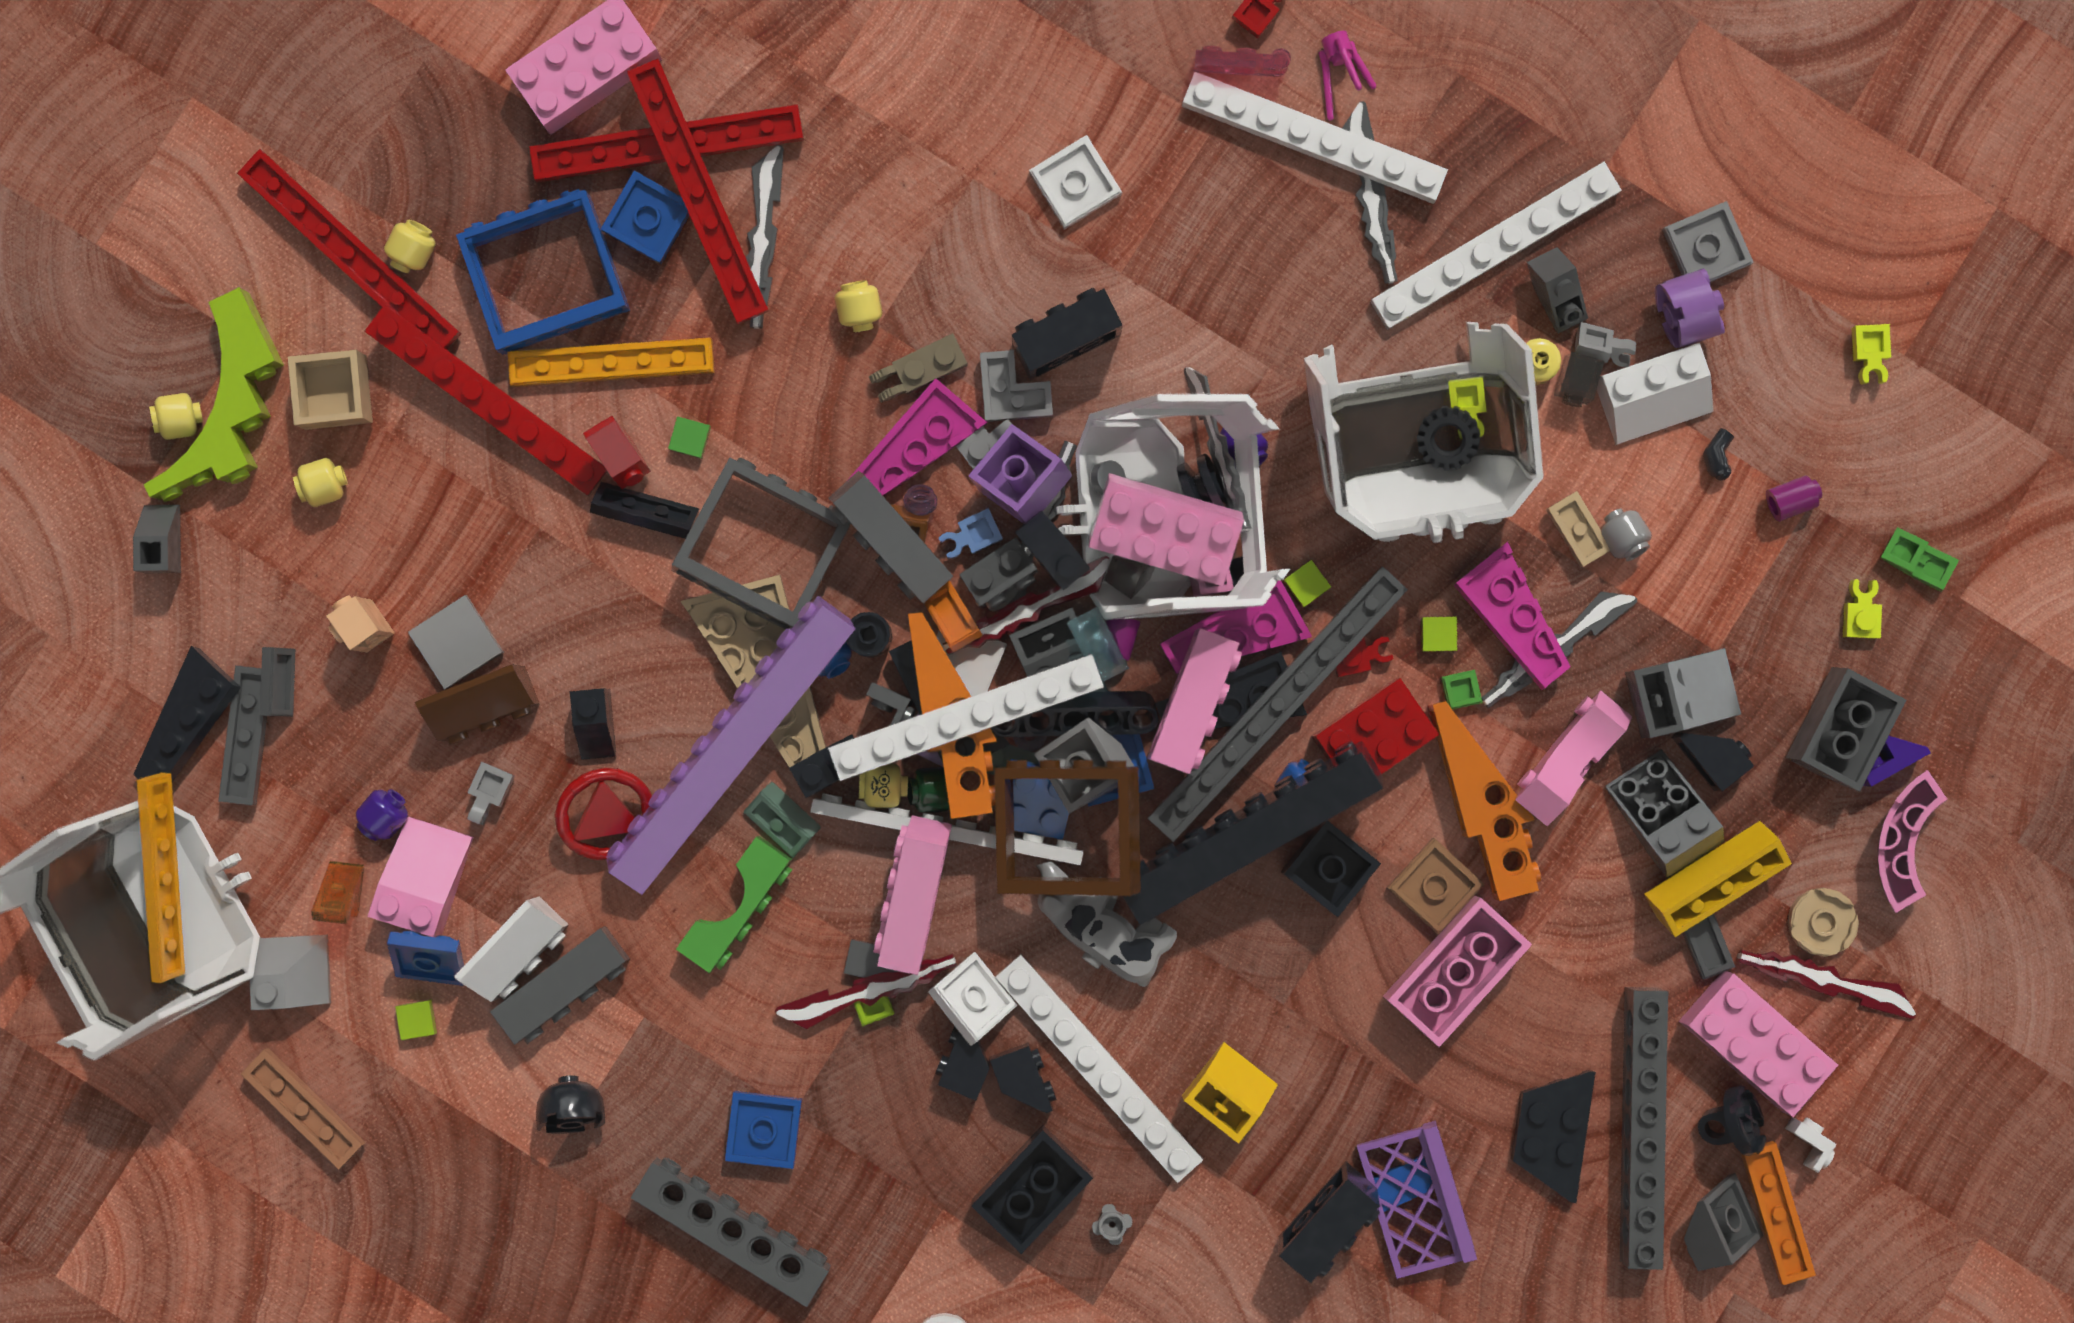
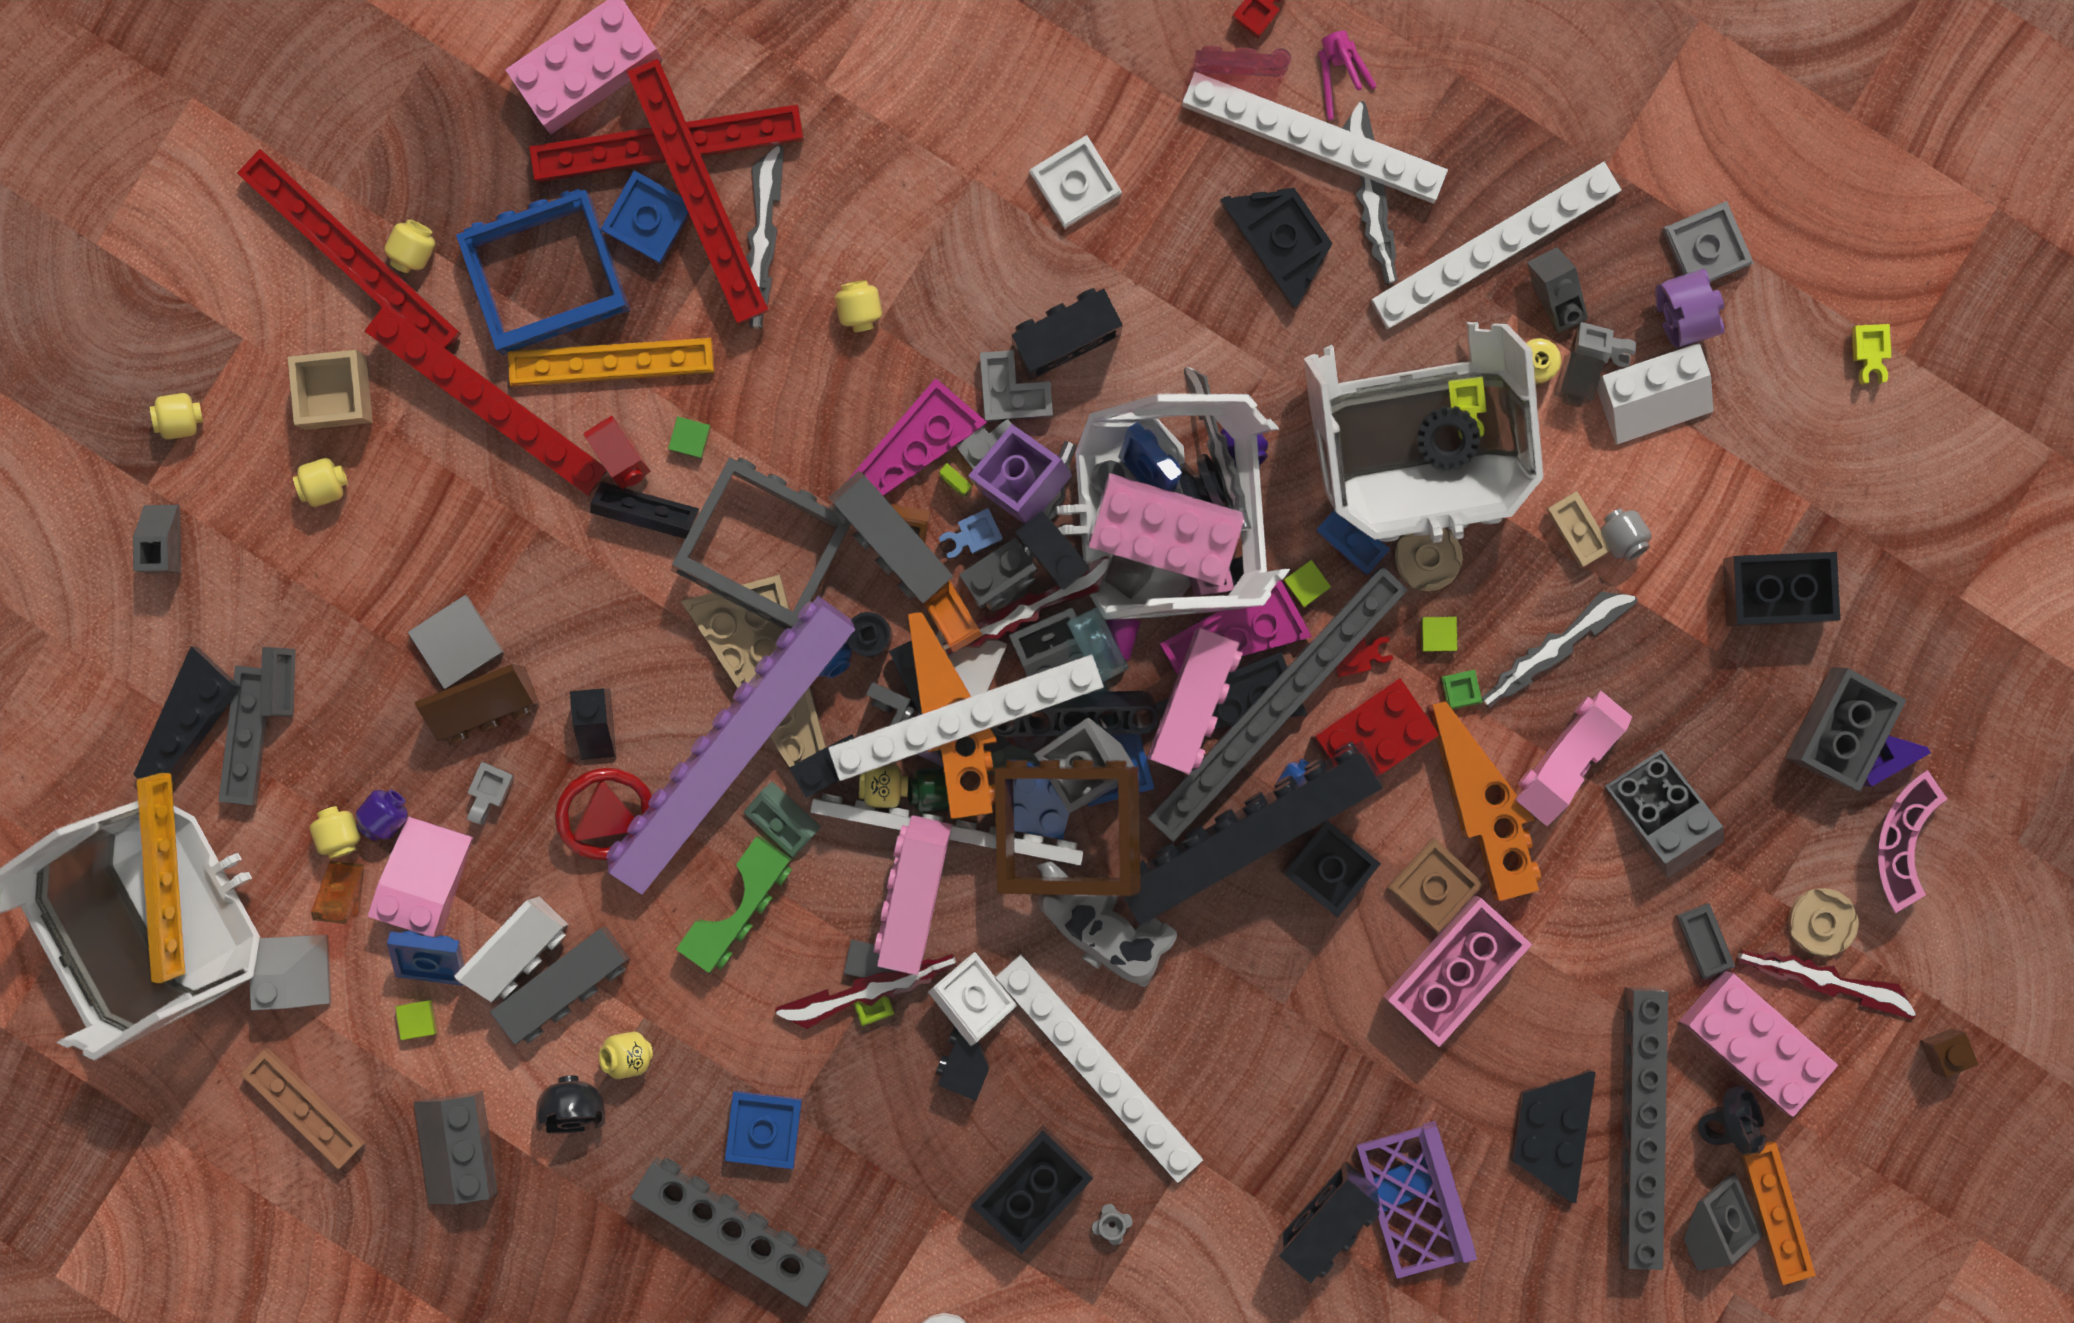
(238, 406): lime arch -> none
(334, 833): none -> light yellow head
(358, 624): light nougat brick -> none
(456, 1148): none -> dark grey slope
(625, 1055): none -> light yellow head
(920, 500): plate -> none
(921, 367): dark tan hinge -> none
(955, 480): none -> lime tile
(1020, 1077): black slope -> none
(1147, 459): none -> blue plate
(1230, 1092): yellow slope -> none
(1282, 237): none -> black wing
(1352, 542): none -> blue plate
(1426, 563): none -> tan tile
(1508, 608): dark pink wing -> none
(1683, 693): slope -> none
(1715, 456): black arm -> none
(1716, 758): black slope -> none
(1718, 878): yellow brick -> none
(1781, 589): none -> black brick
(1793, 497): magenta brick -> none
(1810, 1132): white bracket -> none
(1862, 617): neon yellow plate -> none
(1919, 559): bright green slope -> none
(1949, 1052): none -> reddish brown brick

